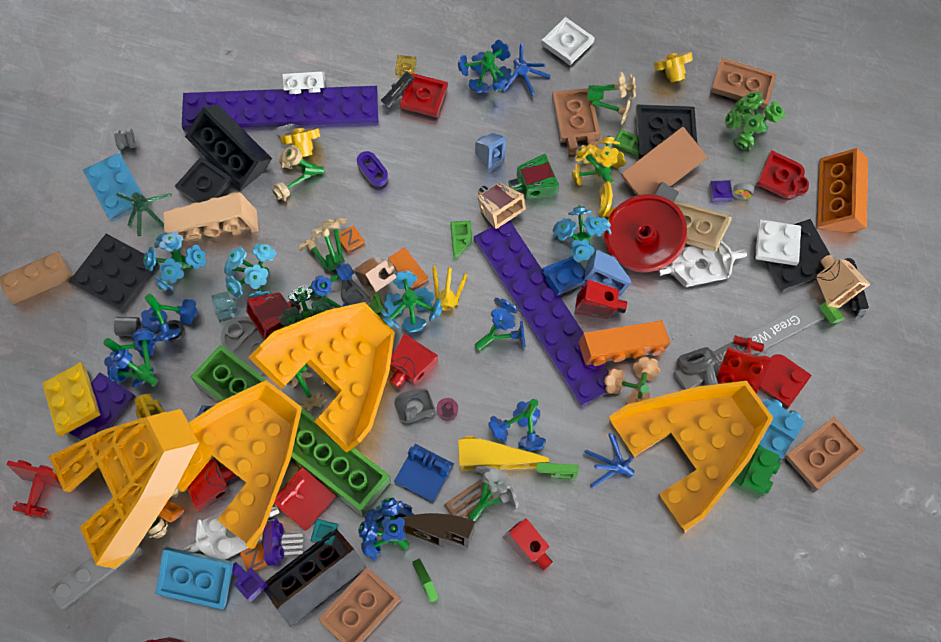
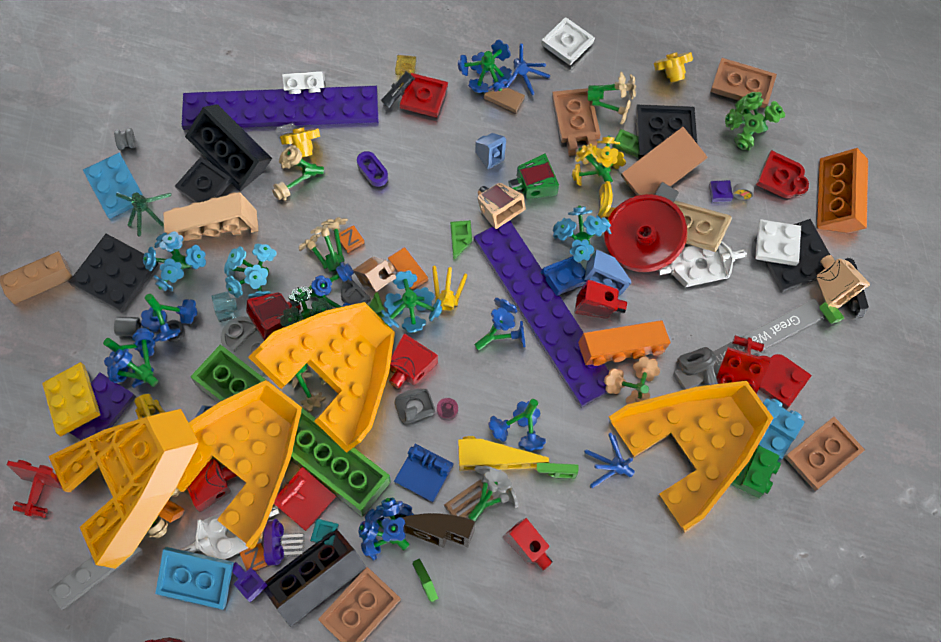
(506, 98): none -> medium nougat tile

